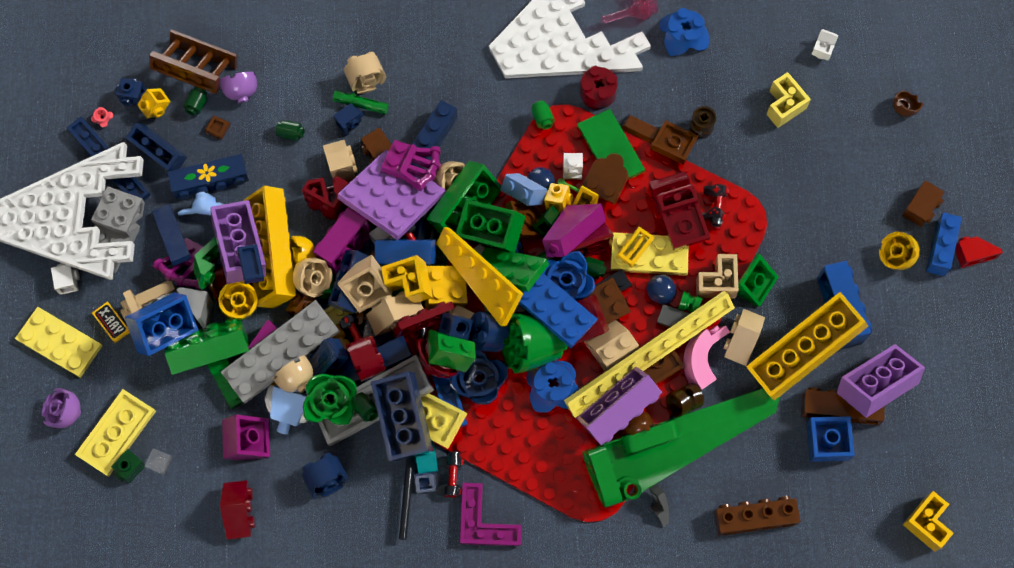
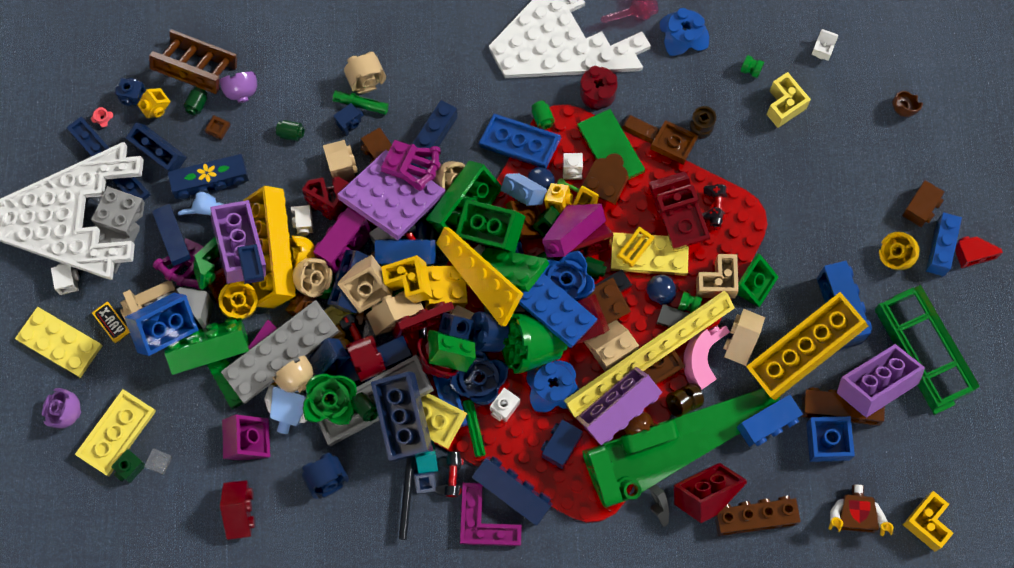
(302, 219): none -> white brick
(474, 429): none -> green axle
(504, 405): none -> white brick
(512, 490): none -> dark blue brick
(519, 141): none -> blue tile
(561, 444): none -> dark blue brick
(707, 492): none -> dark red slope
(752, 66): none -> green wheel
(770, 421): none -> blue brick
(859, 514): none -> torso
(897, 336): none -> green piece

